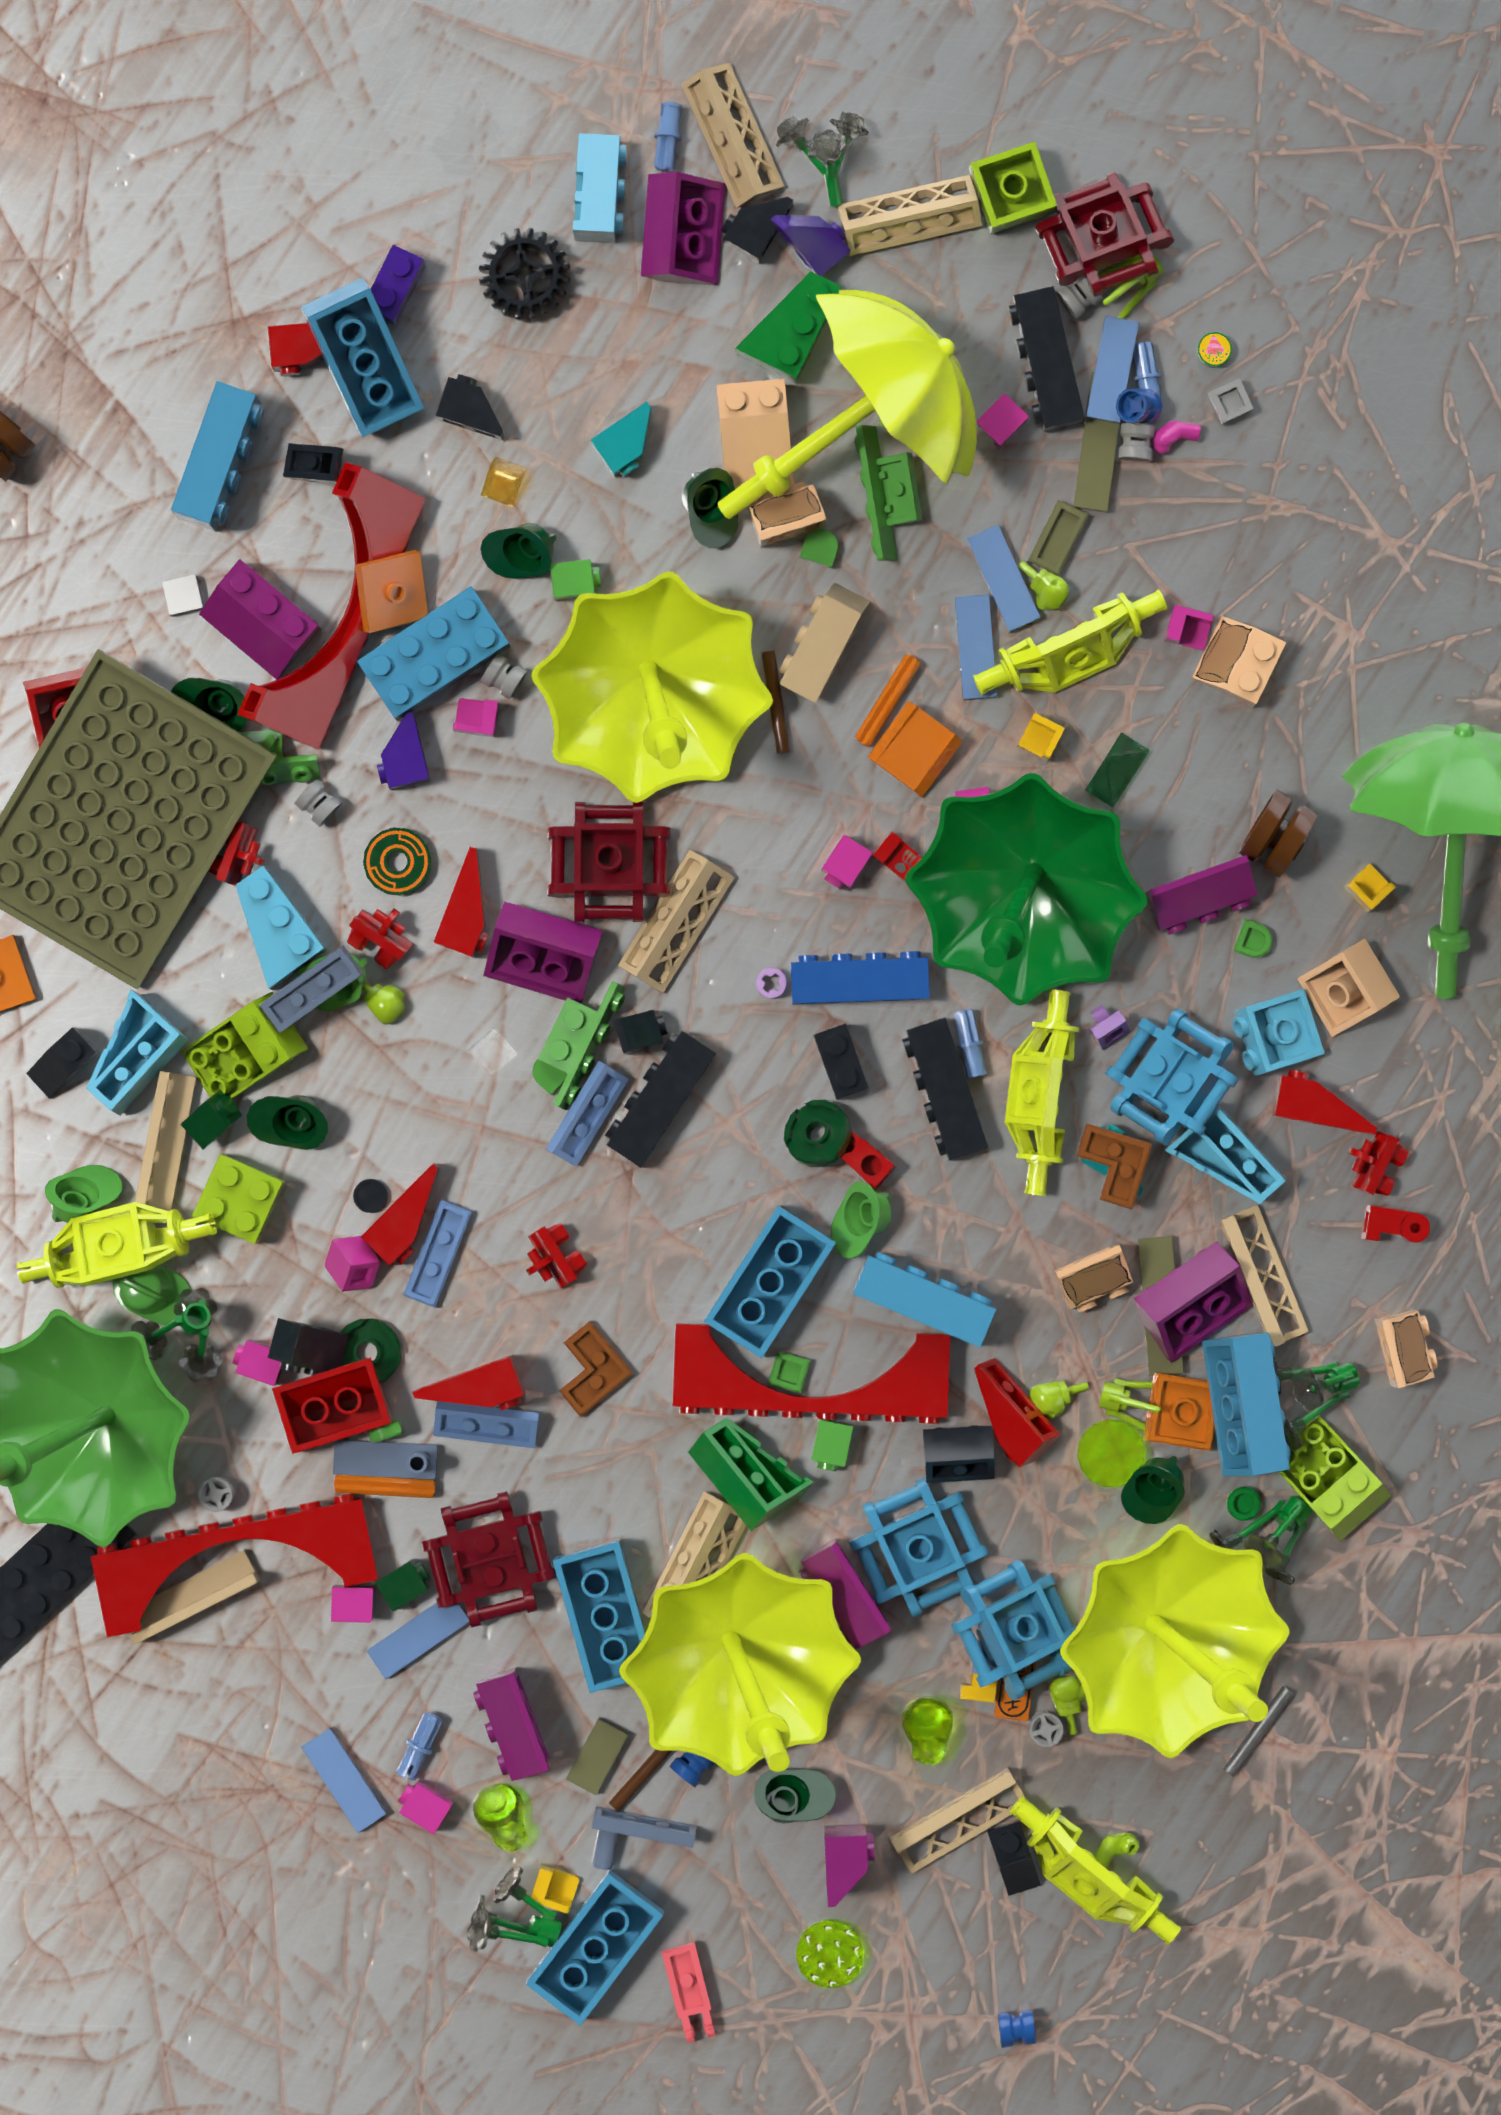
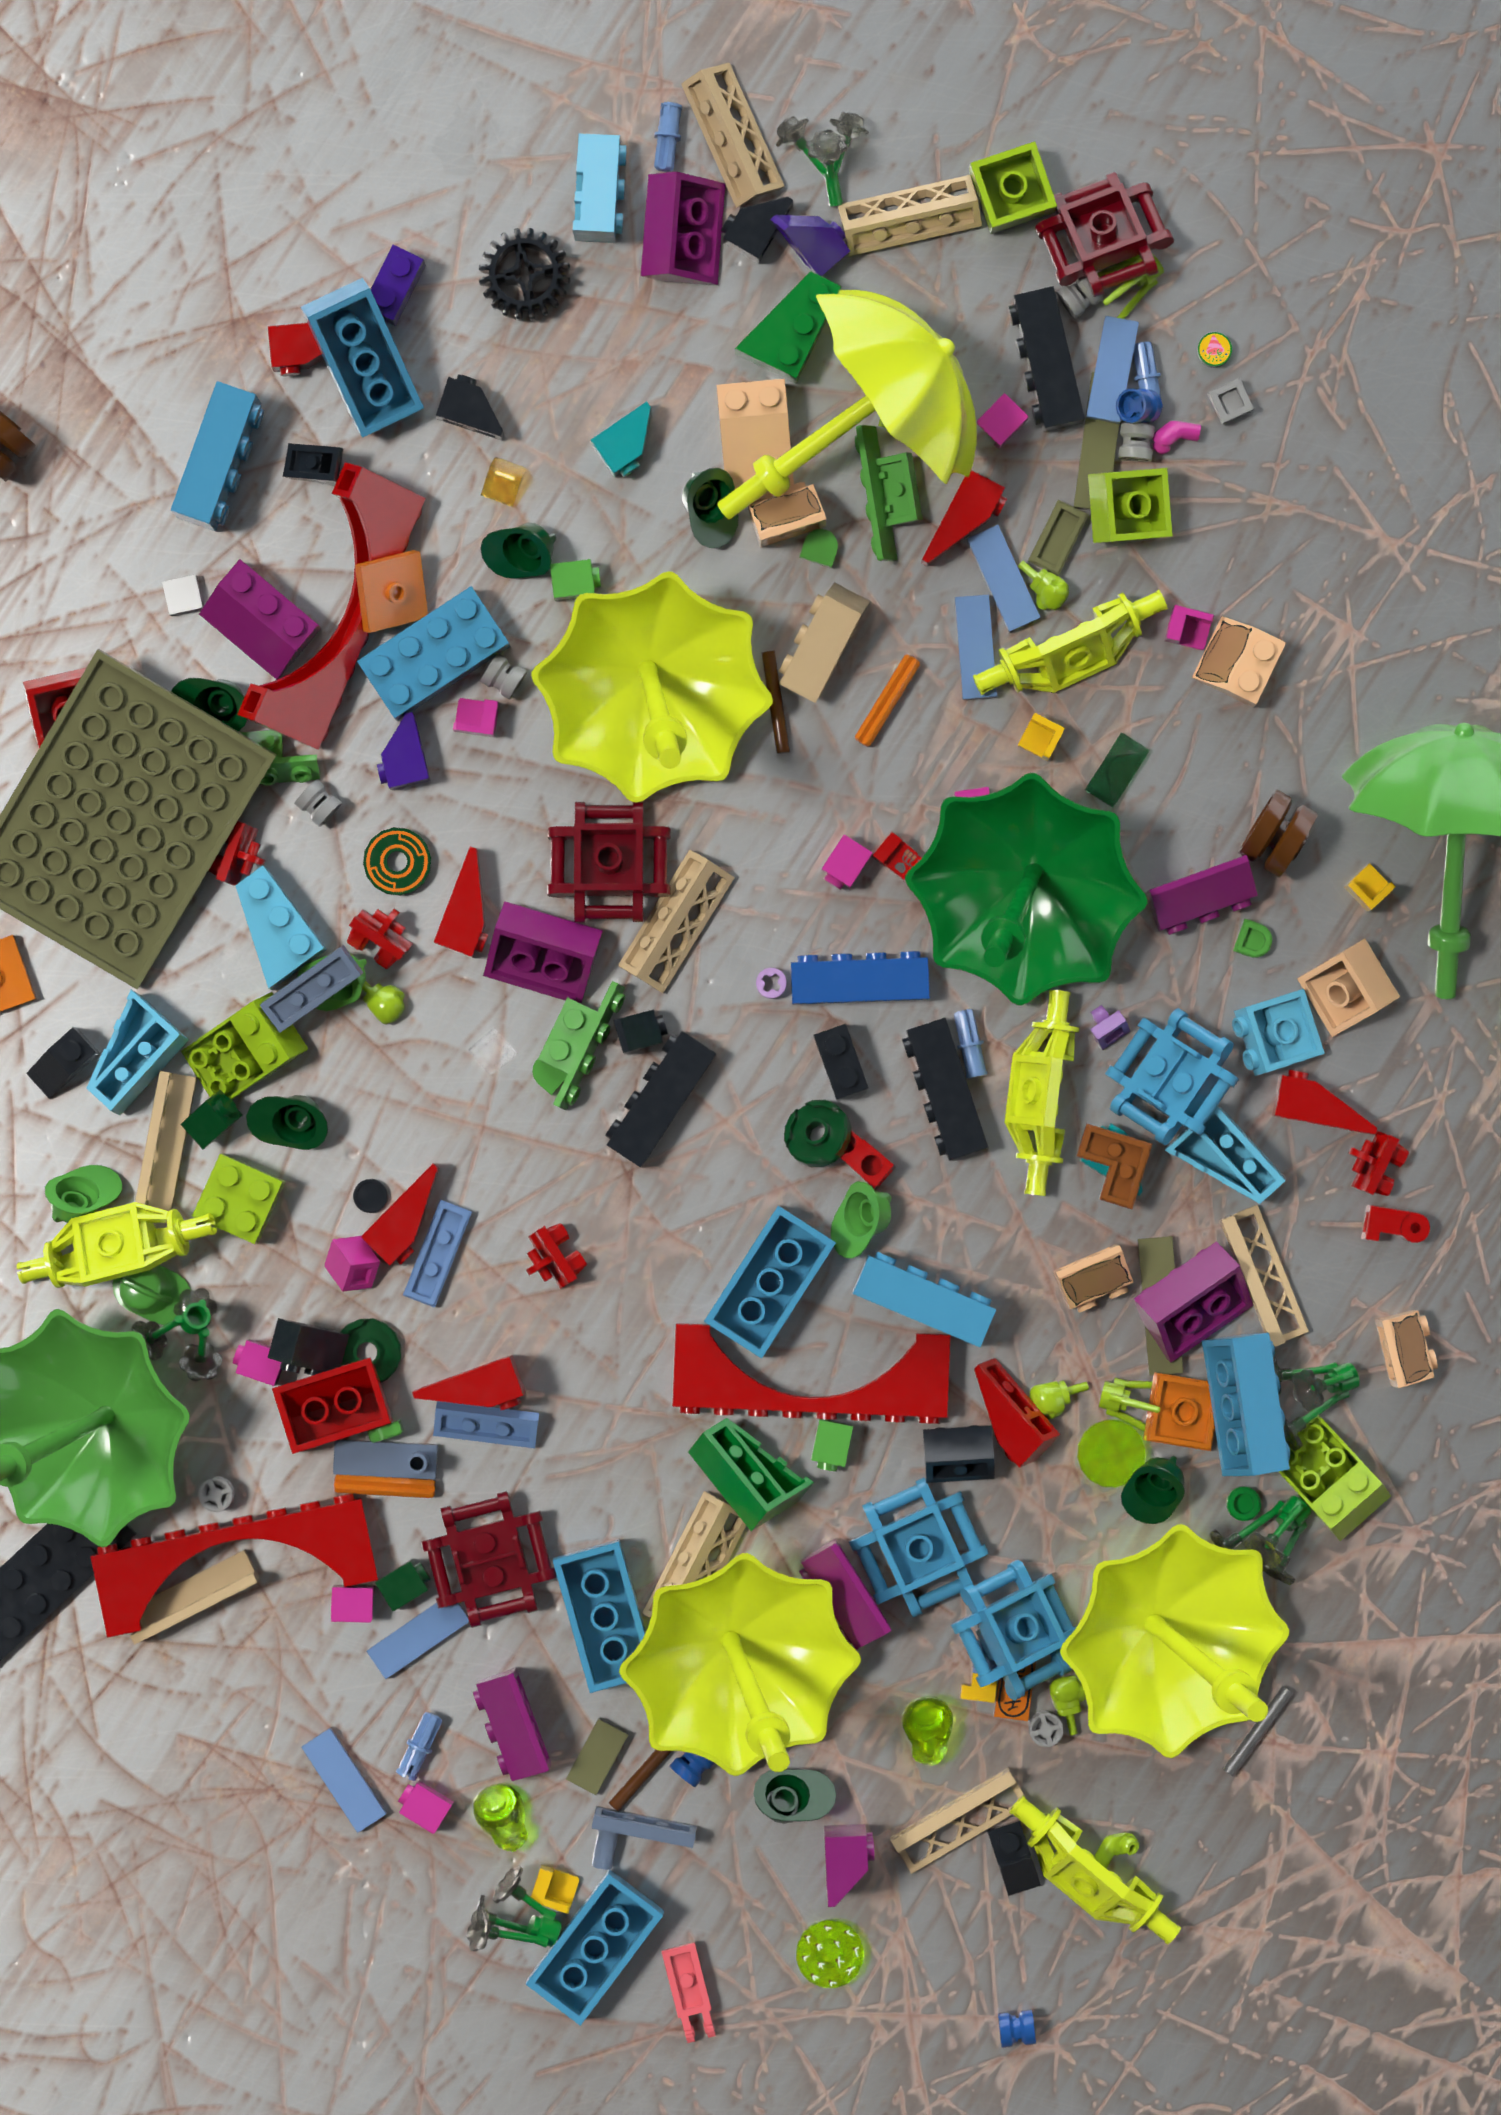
(587, 1113): medium blue plate -> none
(602, 1370): dark orange tile -> none
(789, 1371): bright green tile -> none
(915, 748): orange slope -> none
(968, 512): none -> red slope
(1130, 505): none -> lime brick

